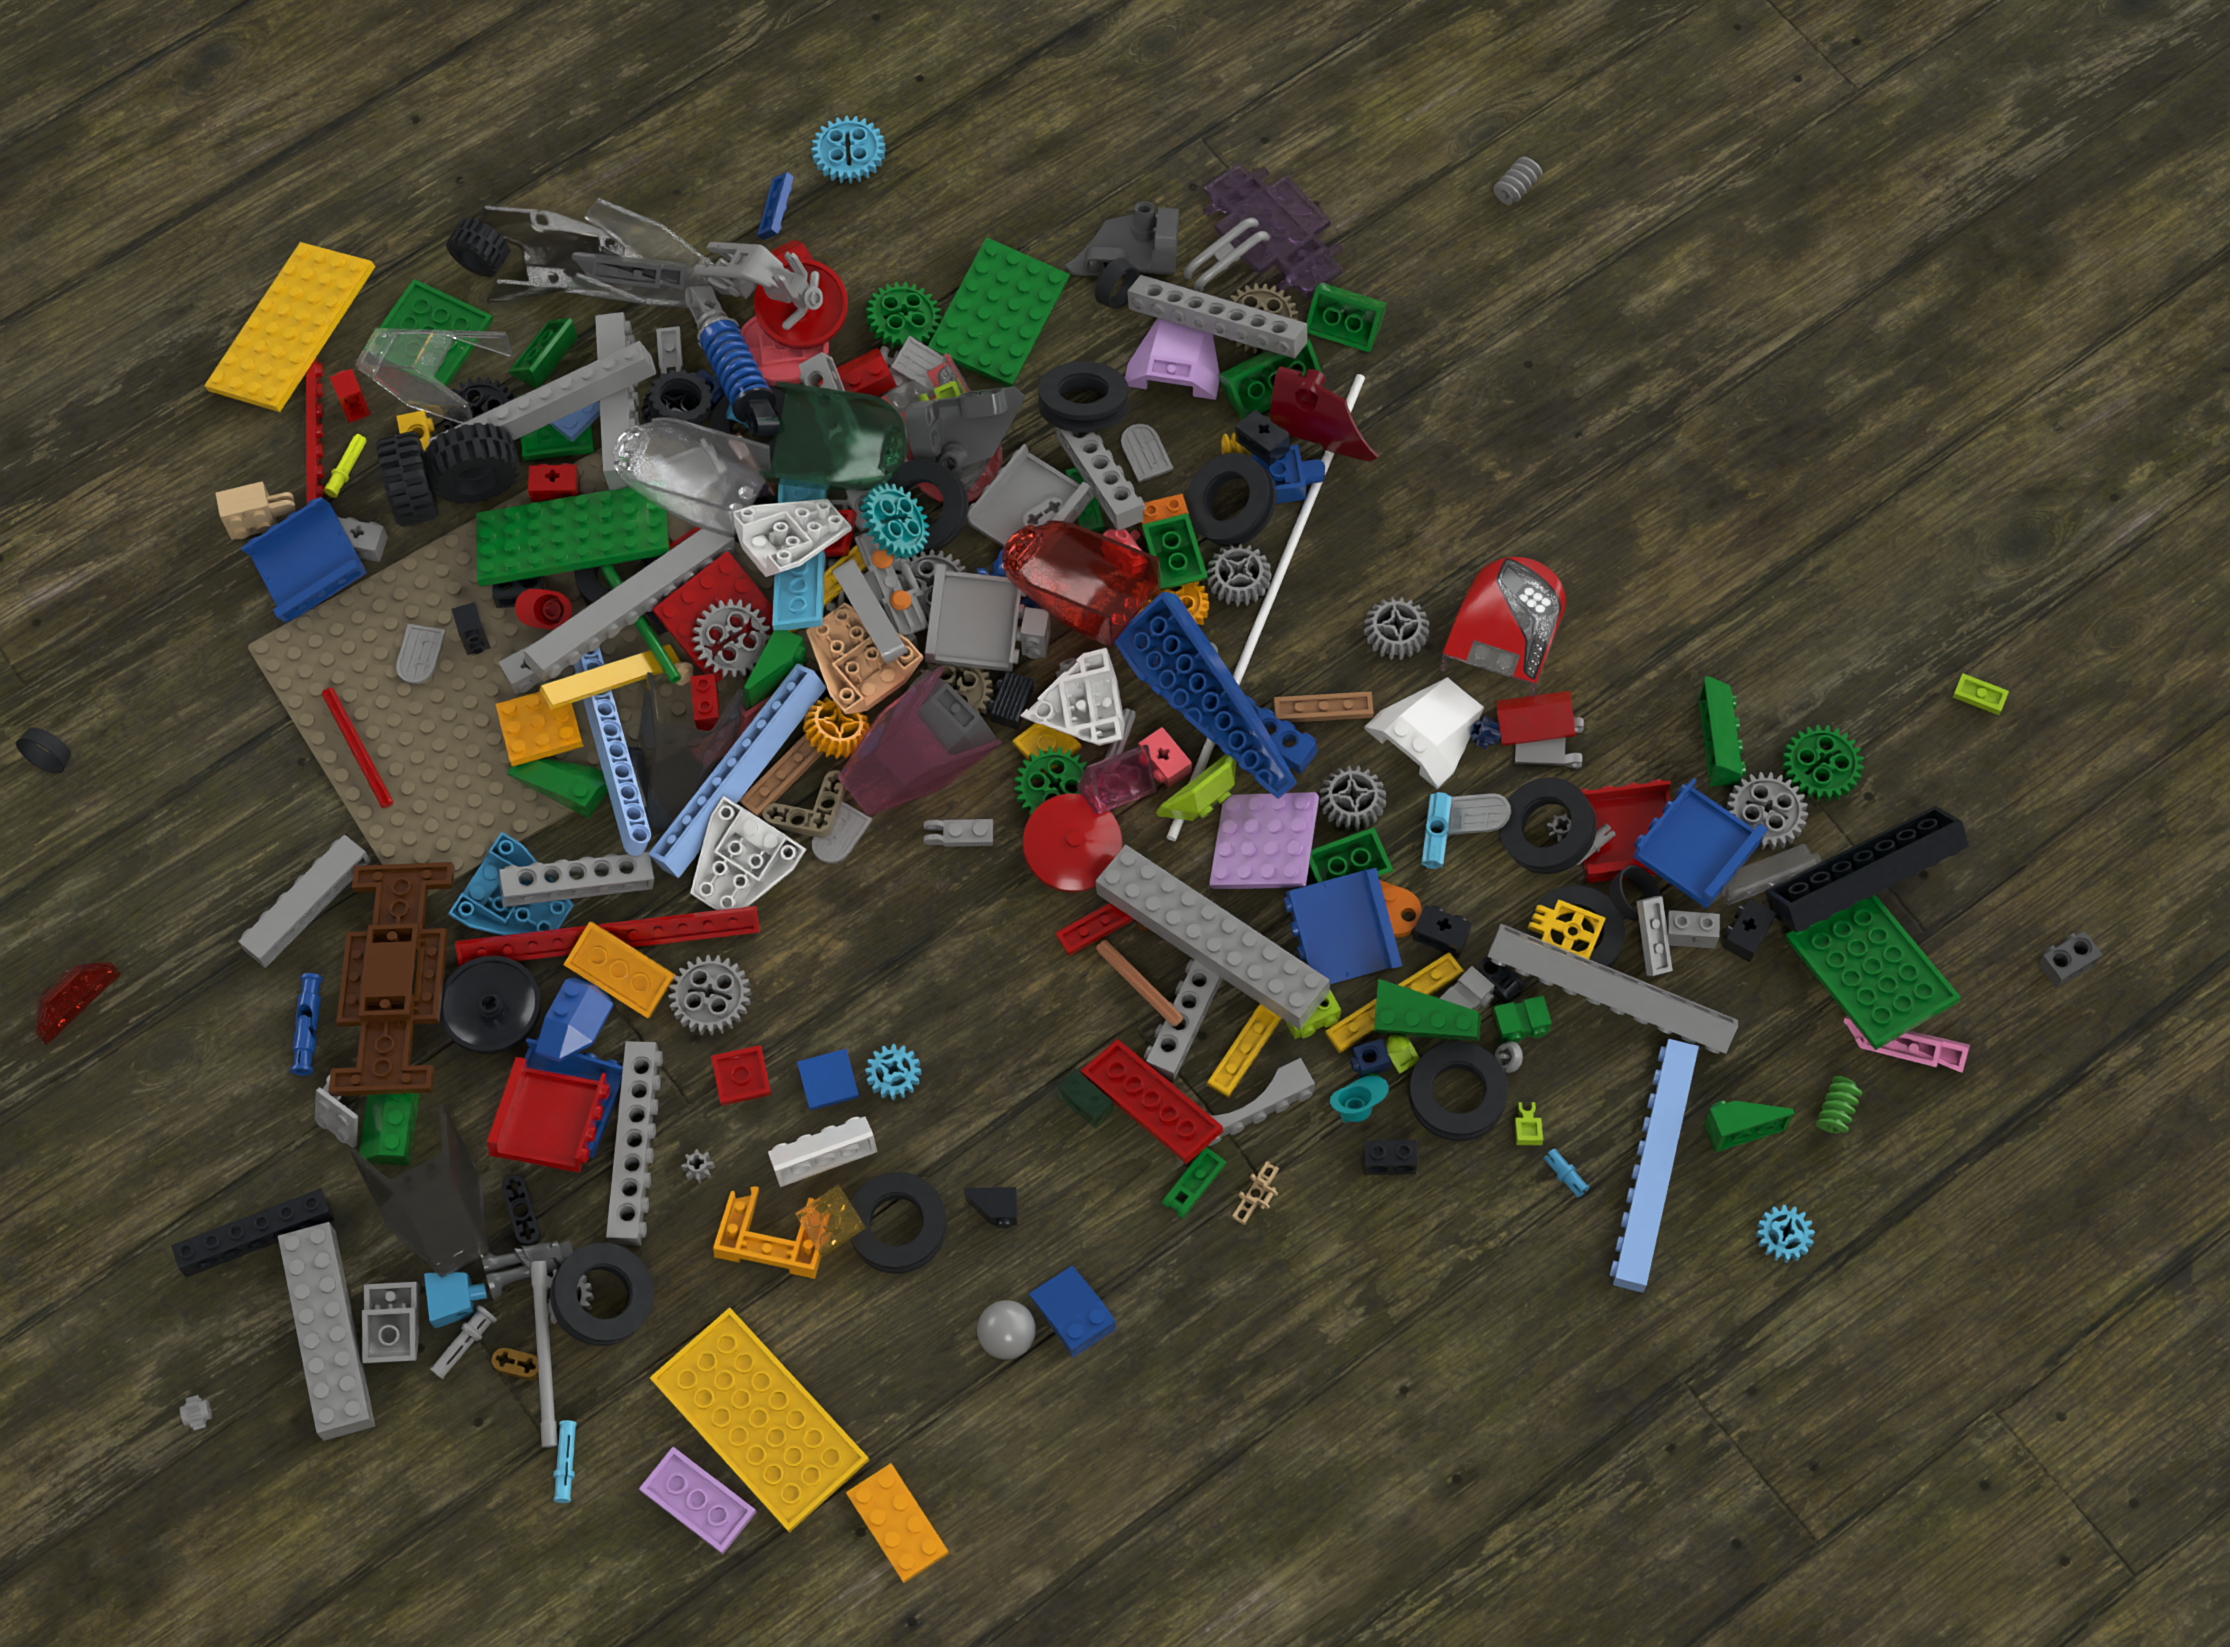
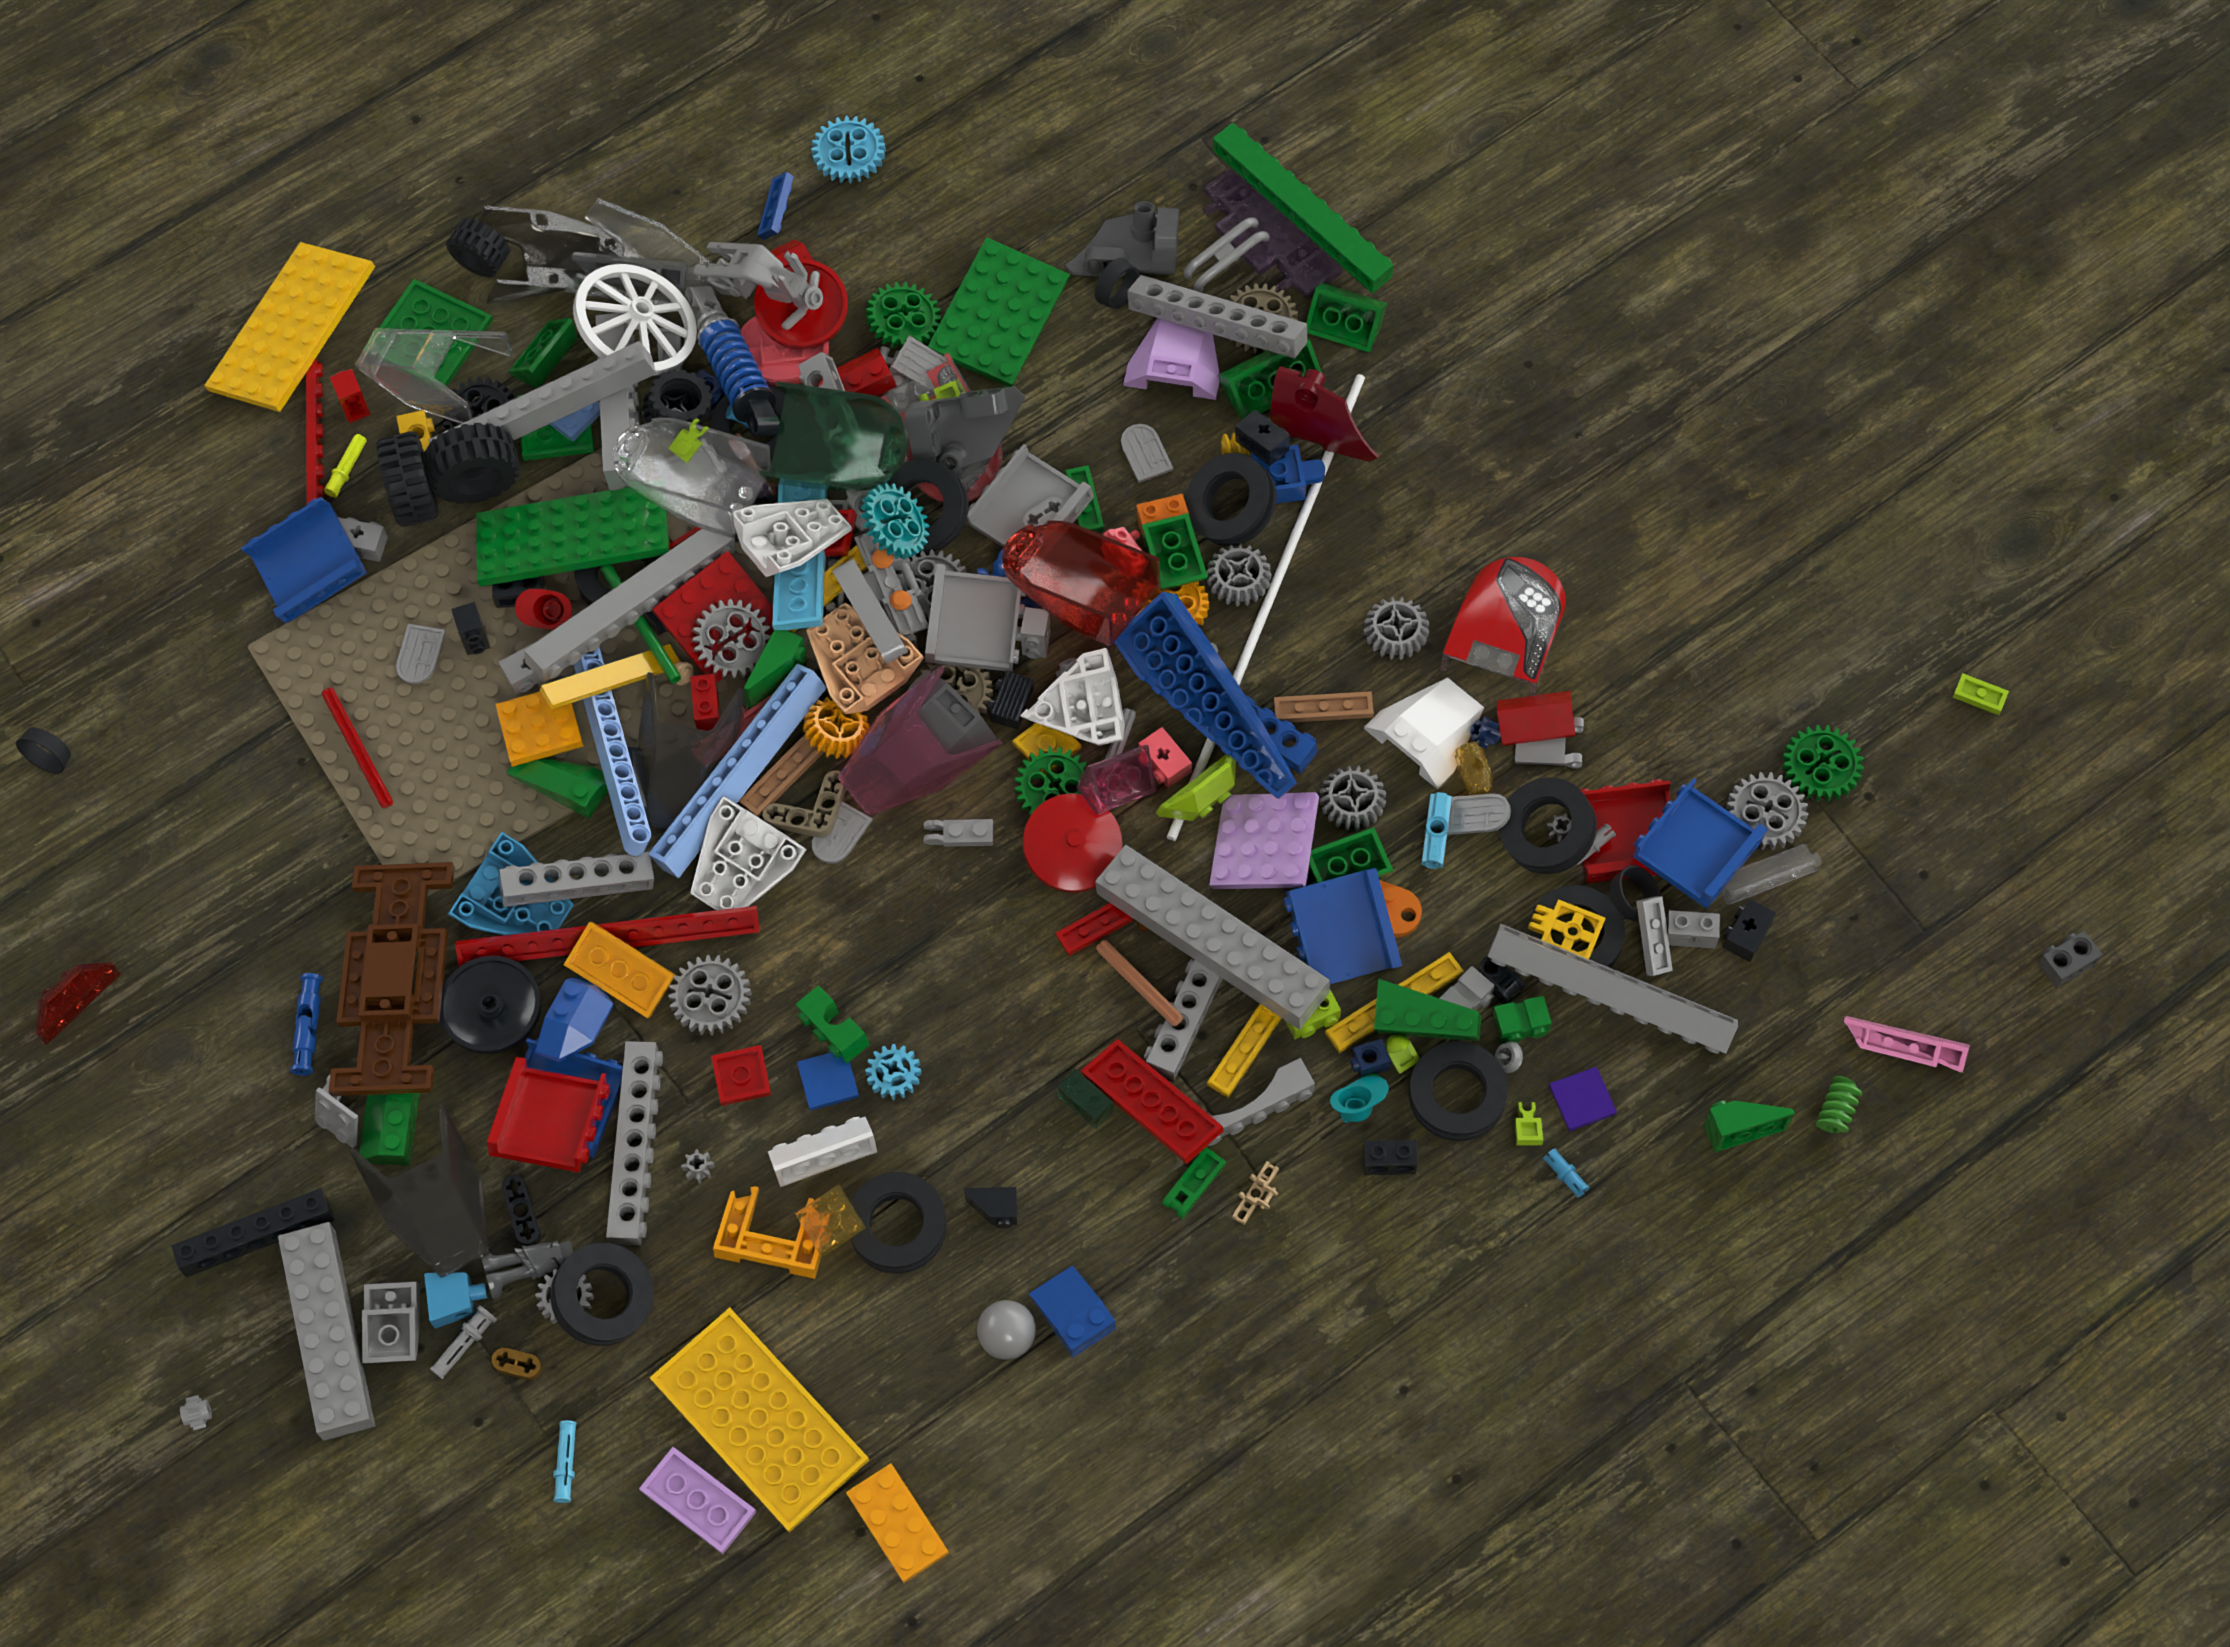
(251, 509): tan brick -> none
(303, 901): light grey brick -> none
(548, 1422): light grey piece -> none
(553, 482): red brick -> none
(638, 313): none -> white wheel
(687, 443): none -> lime plate
(844, 1039): none -> green arch
(1083, 376): black tyre -> none
(1104, 477): light grey brick -> none
(1303, 207): none -> green brick
(1451, 940): black brick -> none
(1474, 769): none -> clear yellow piece
(1517, 180): light grey piece -> none
(1582, 1099): none -> dark purple tile
(1655, 1165): light blue brick -> none
(1720, 733): green slope -> none
(1795, 1237): medium azure gear -> none
(1867, 868): black brick -> none
(1874, 971): green plate -> none

